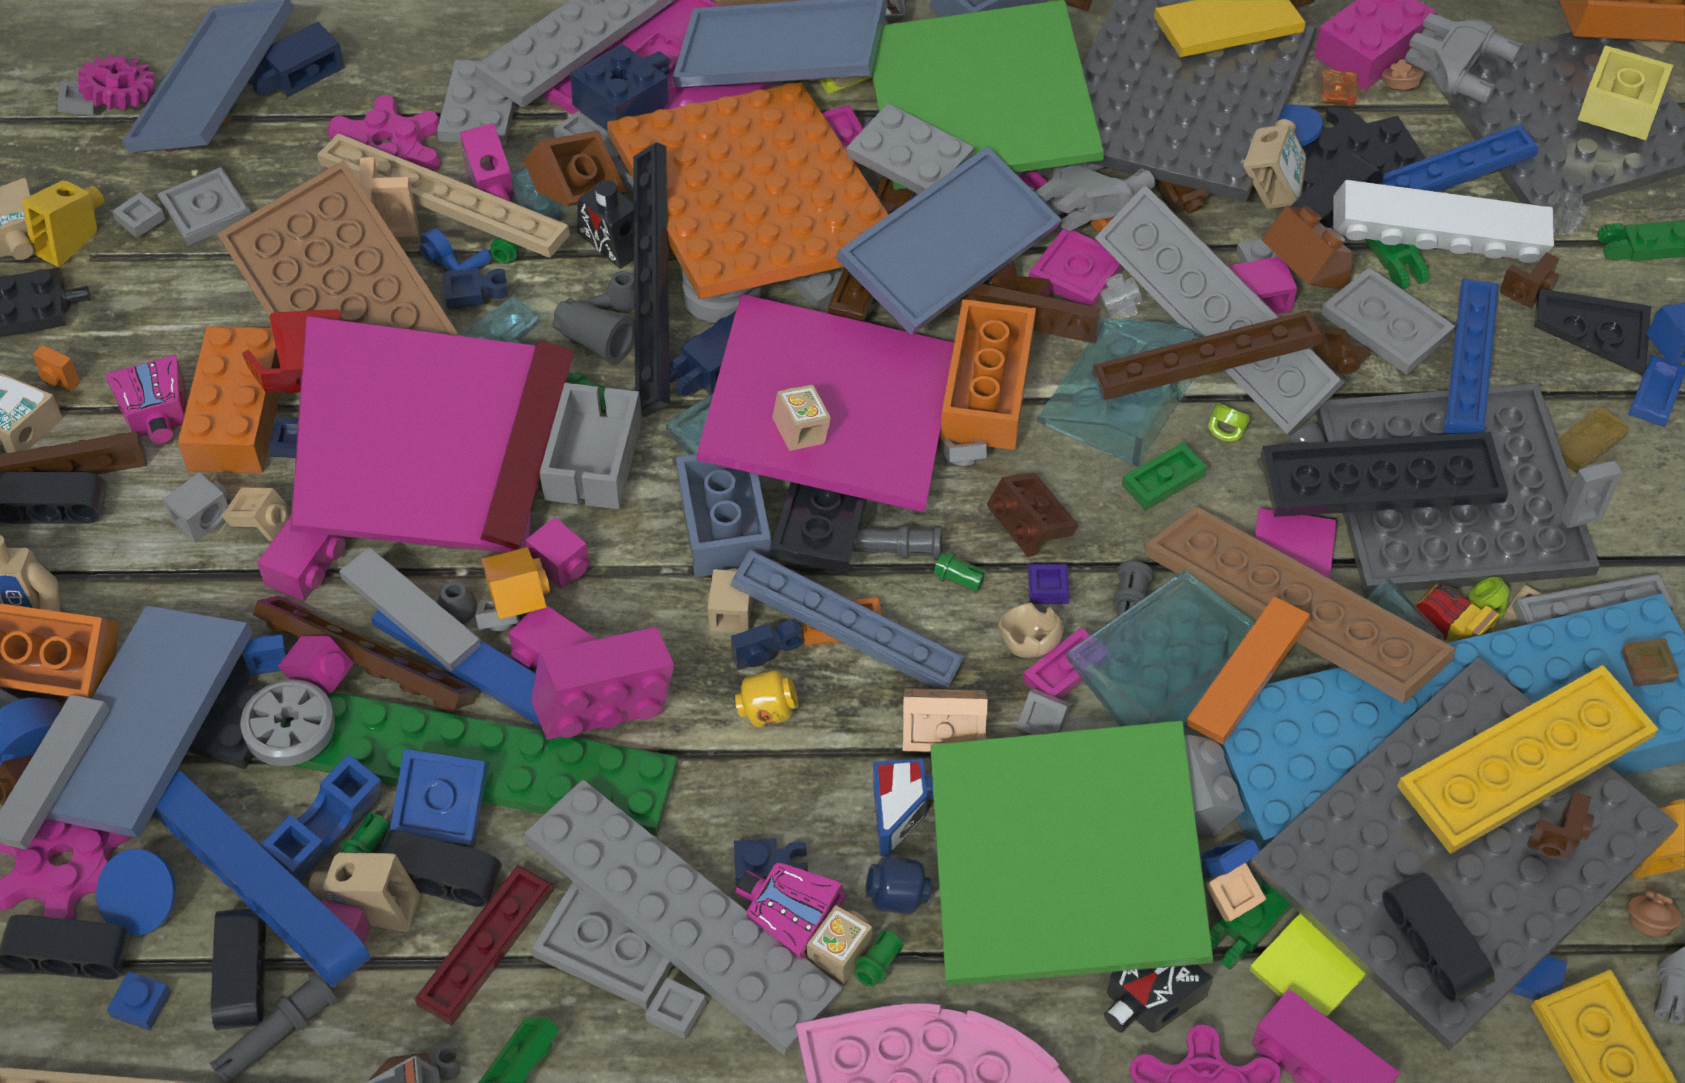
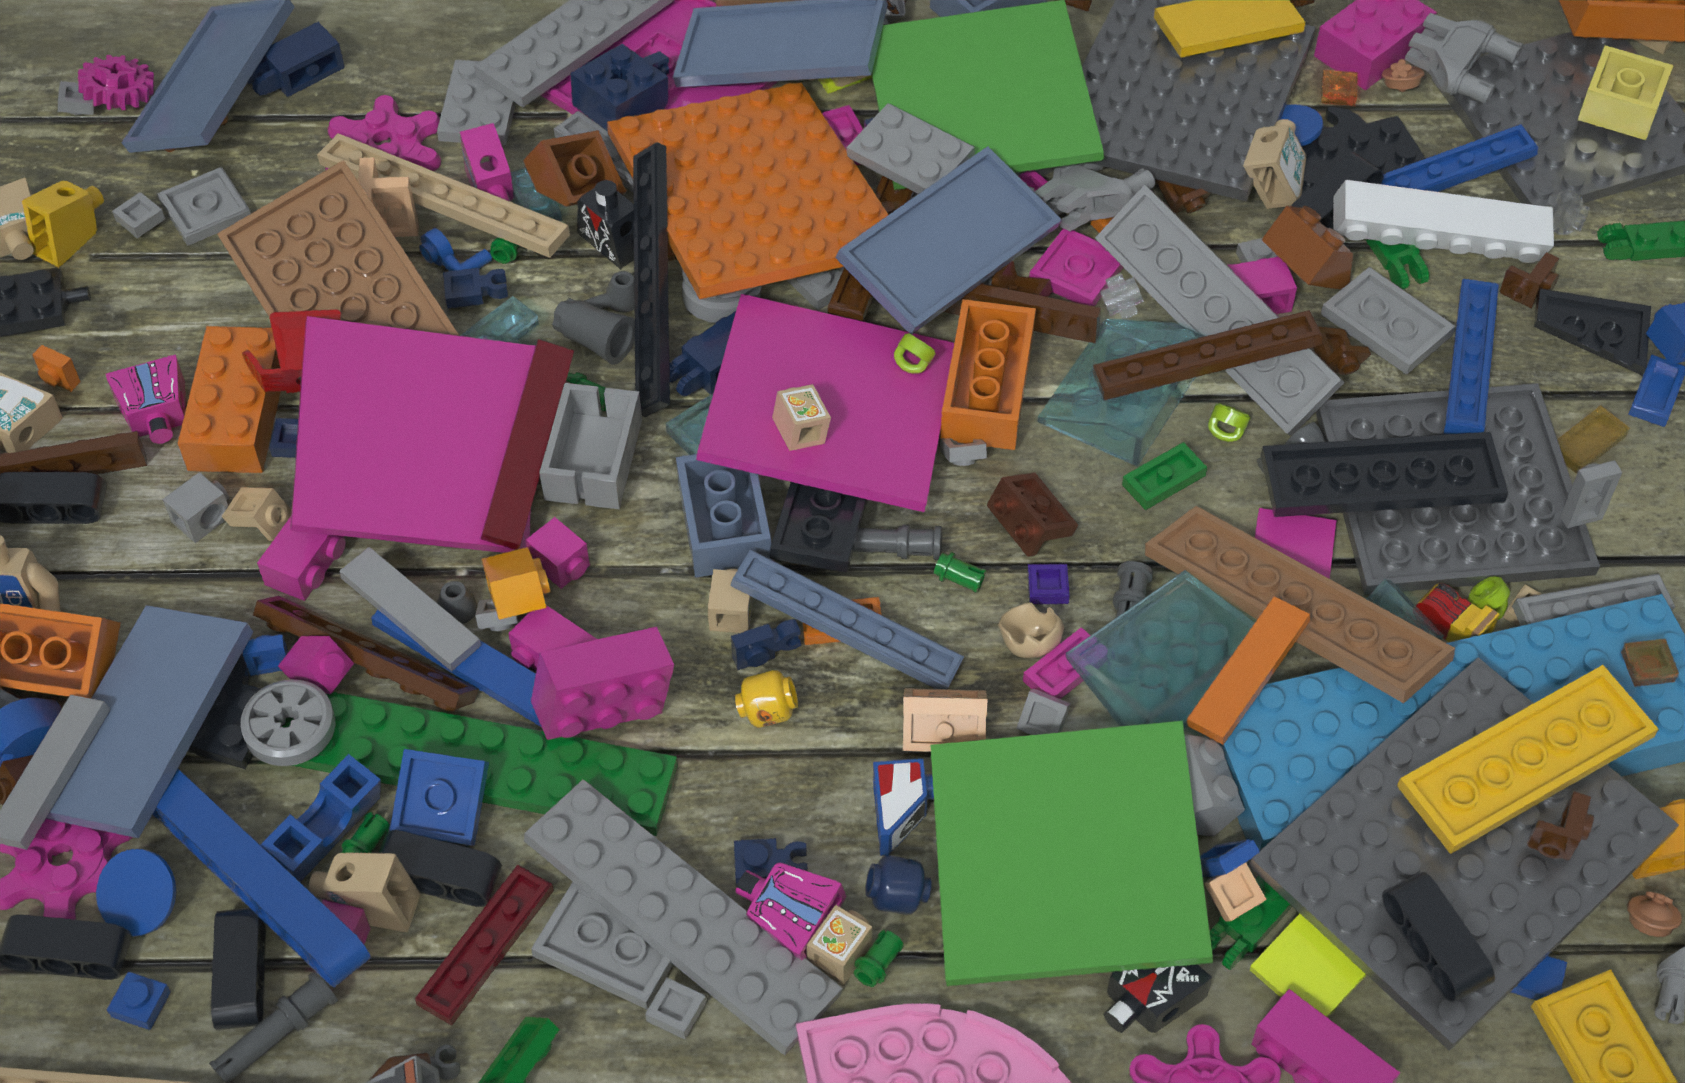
(916, 348): none -> lime tile

